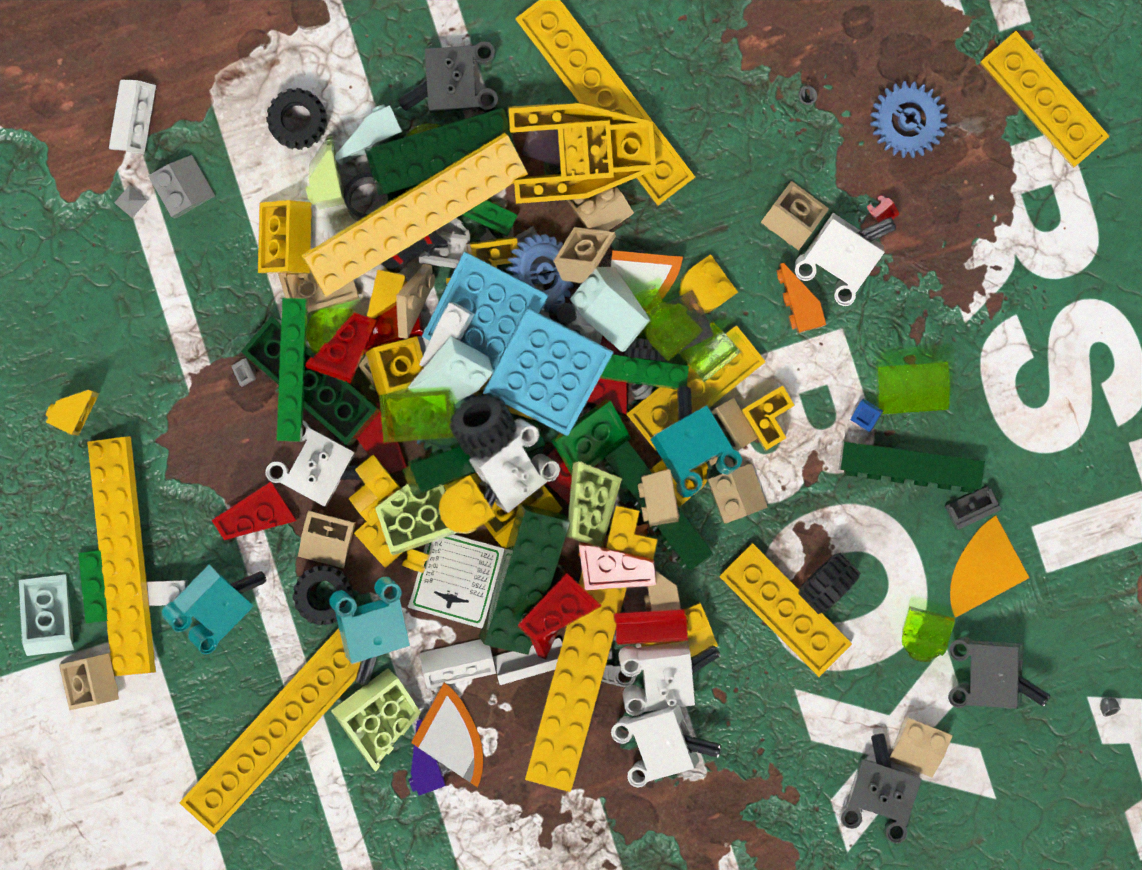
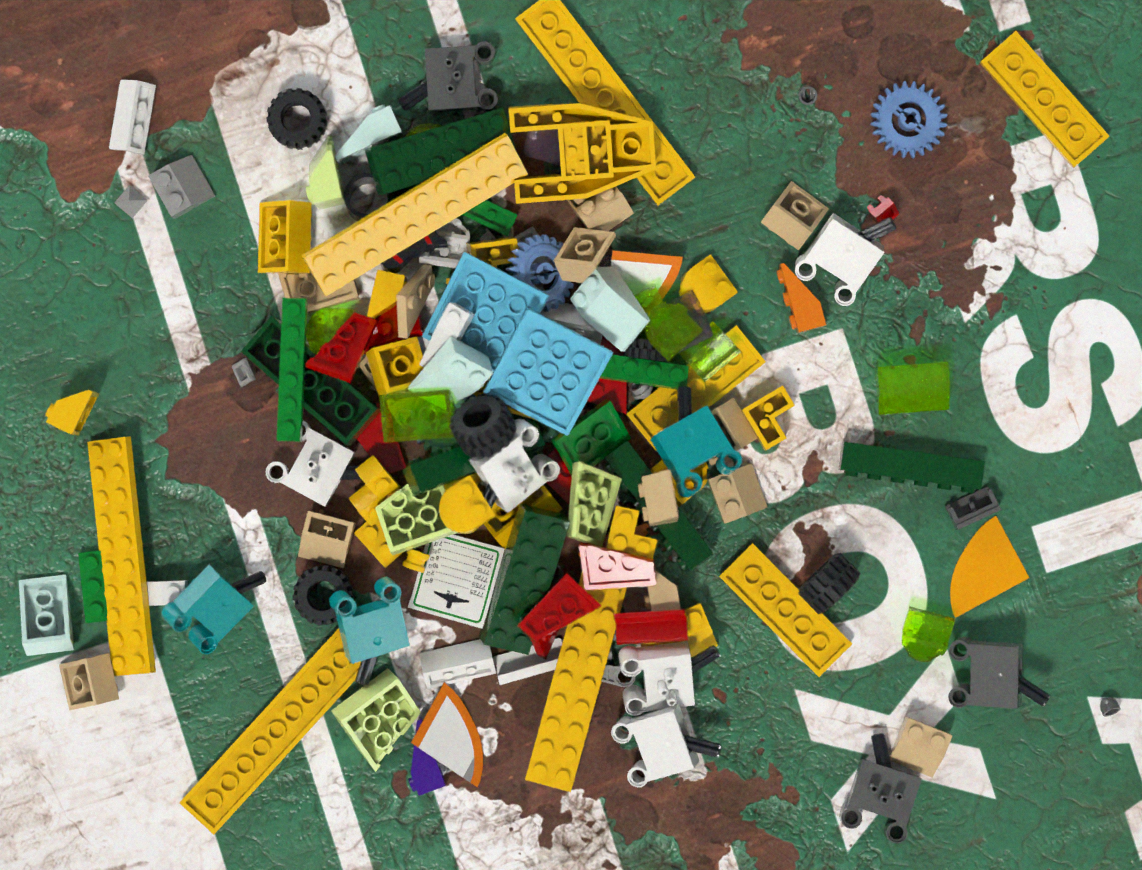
(254, 513): red wing -> none
(565, 314): black leg -> none
(866, 415): blue plate -> none

